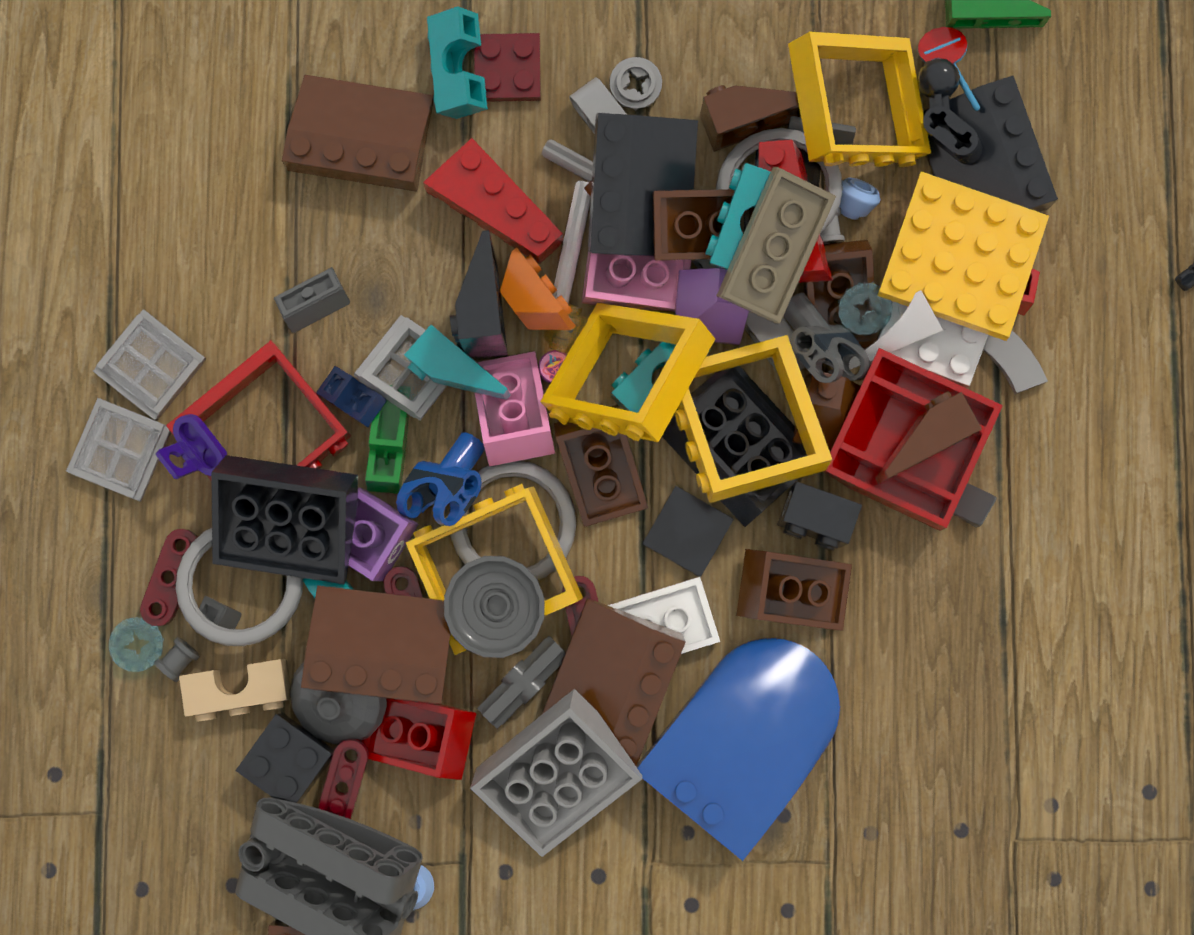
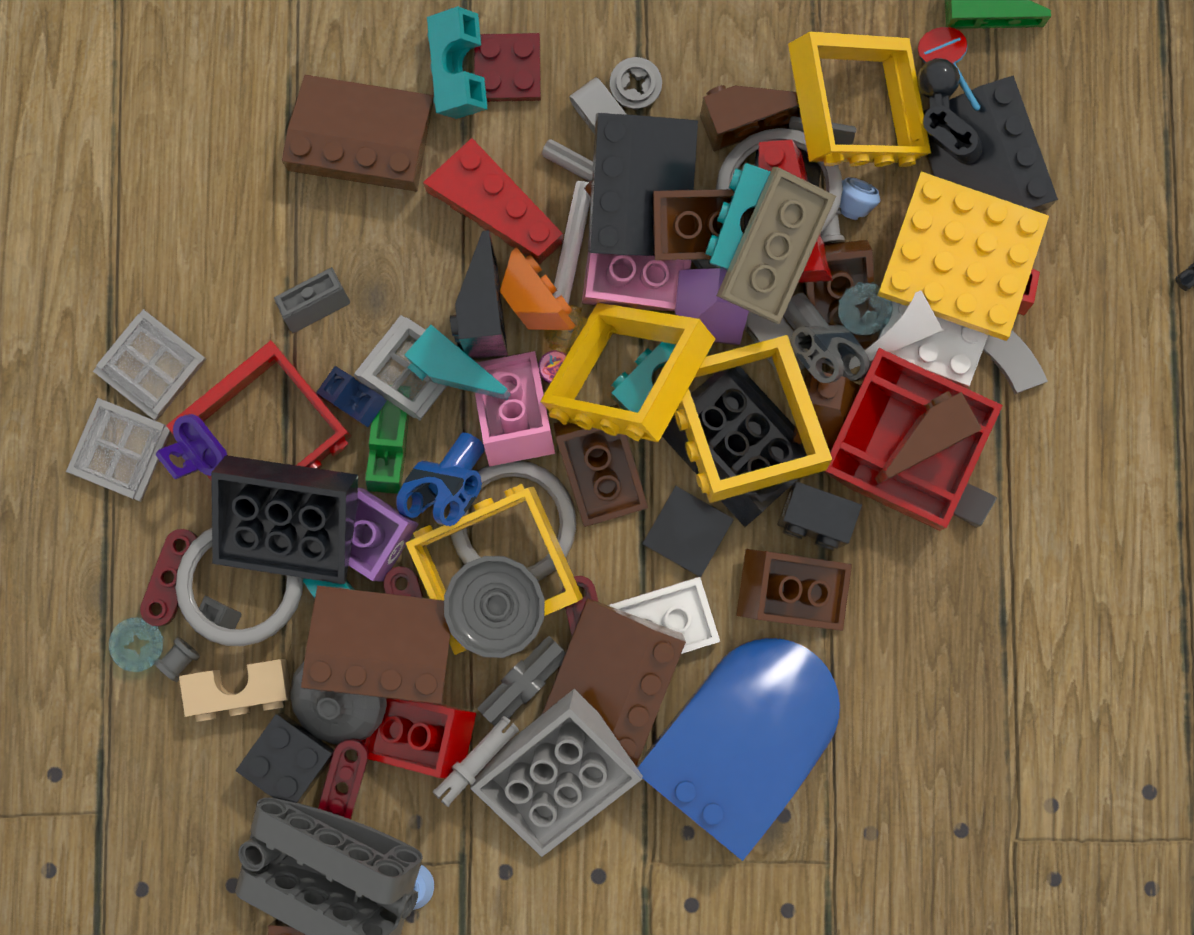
(475, 761): none -> light grey pin

